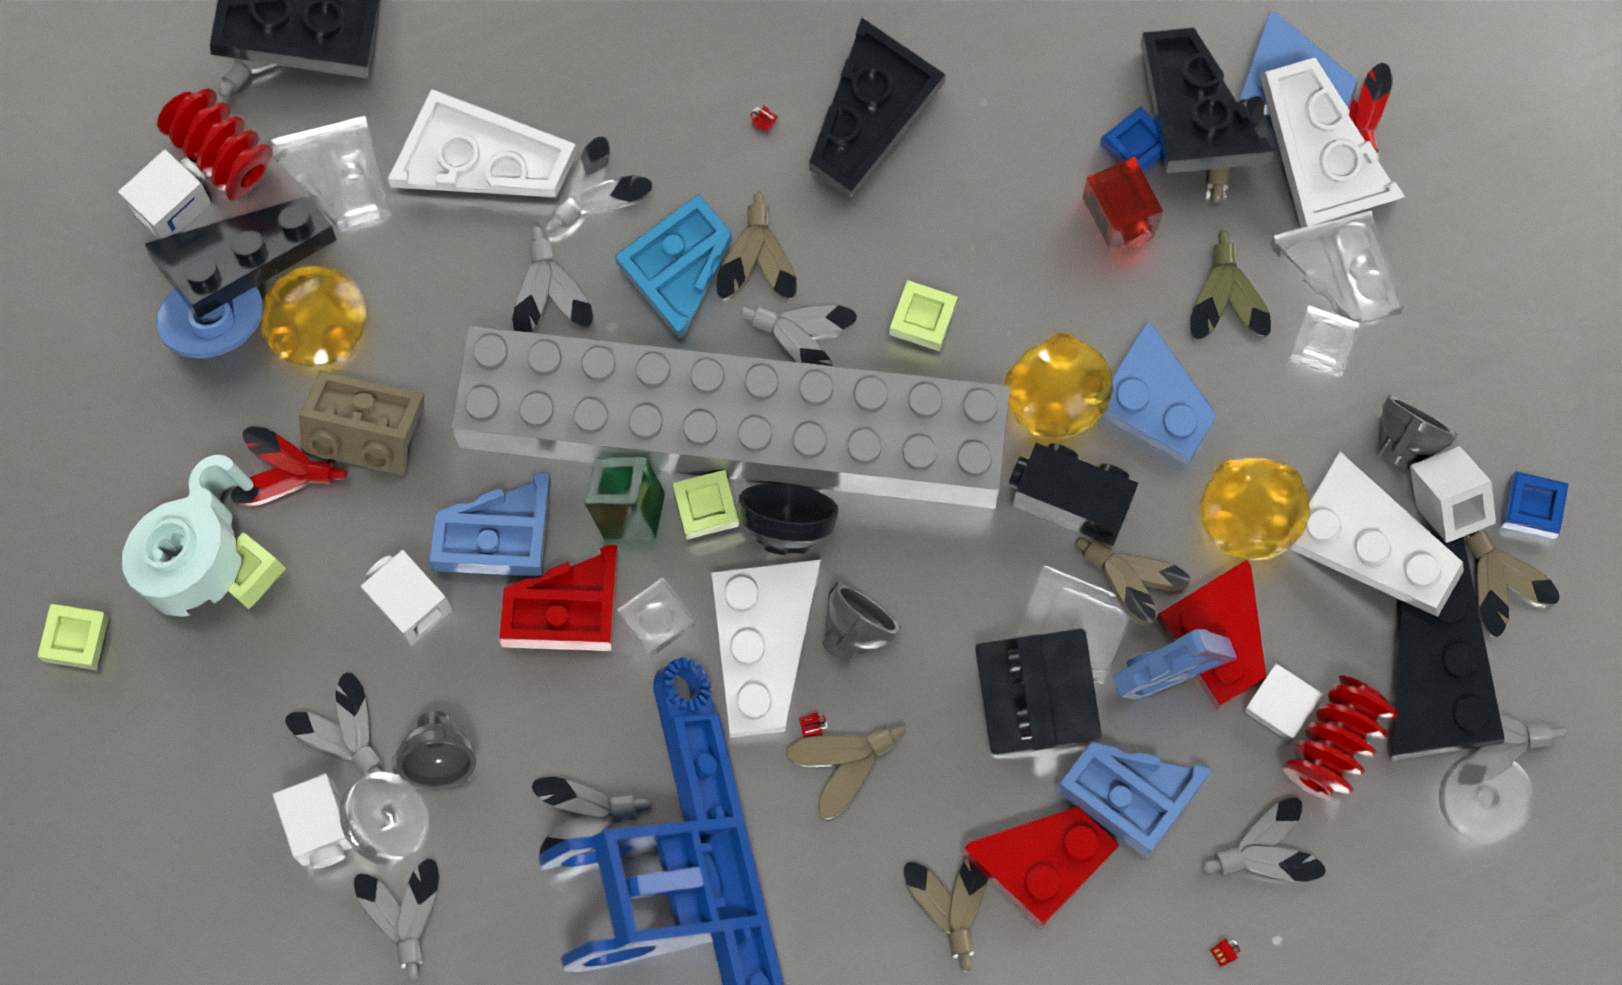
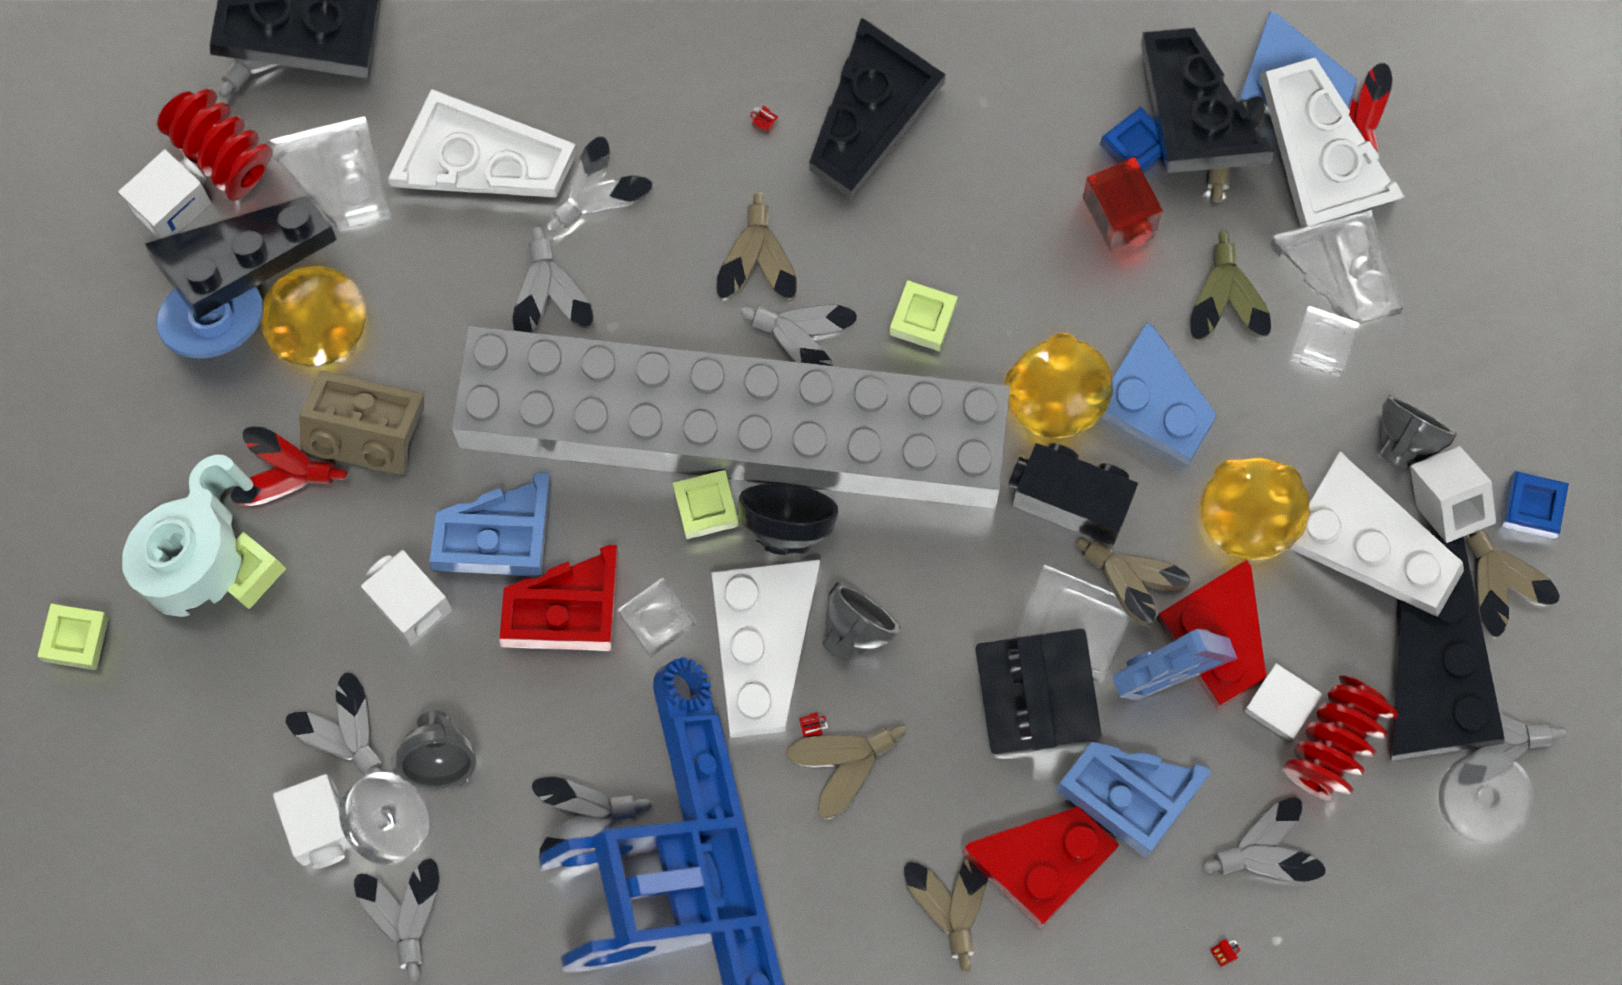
(625, 498): clear green brick -> none
(677, 262): dark azure wing -> none

